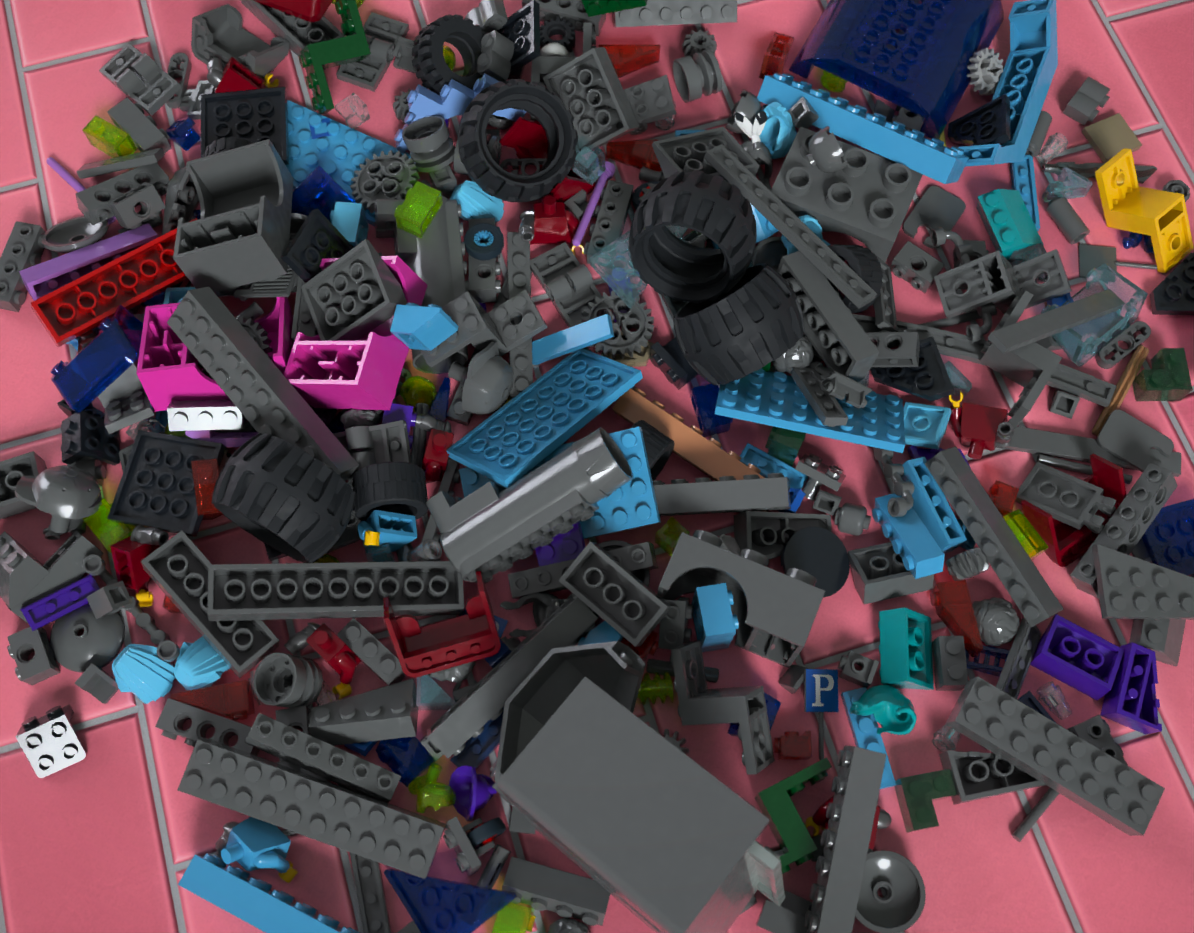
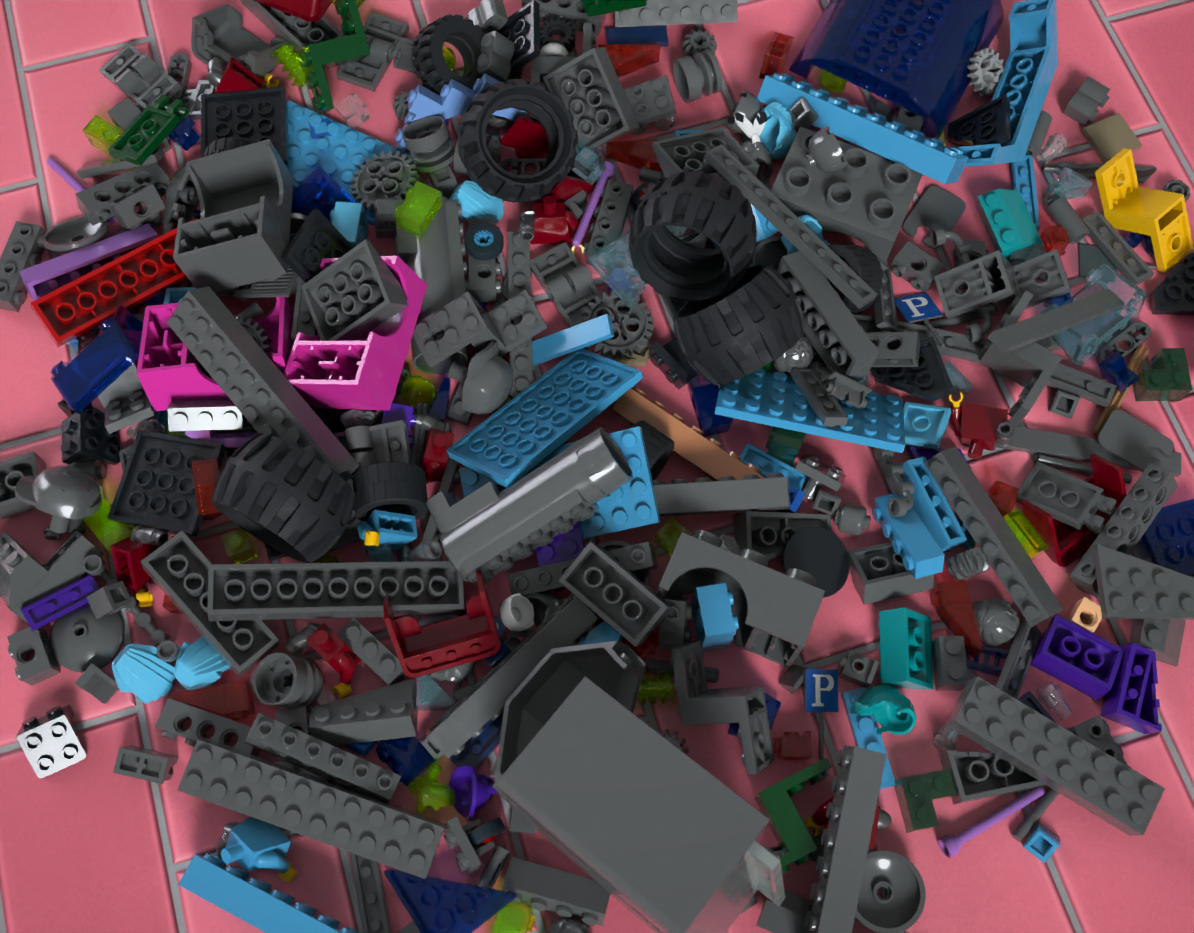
(144, 764): none -> dark grey hinge
(148, 130): none -> dark green tile
(239, 546): none -> clear neon green brick
(291, 64): none -> clear neon green piece
(422, 326): dark azure slope -> none
(517, 613): none -> white hair
(638, 36): none -> dark blue tile
(919, 308): none -> blue piece
(951, 844): none -> medium lavender piece
(1042, 842): none -> dark azure slope
(1056, 237): none -> clear red brick
(1089, 610): none -> light nougat brick
(1115, 372): none -> clear blue panel
(1117, 249): none -> dark grey plate

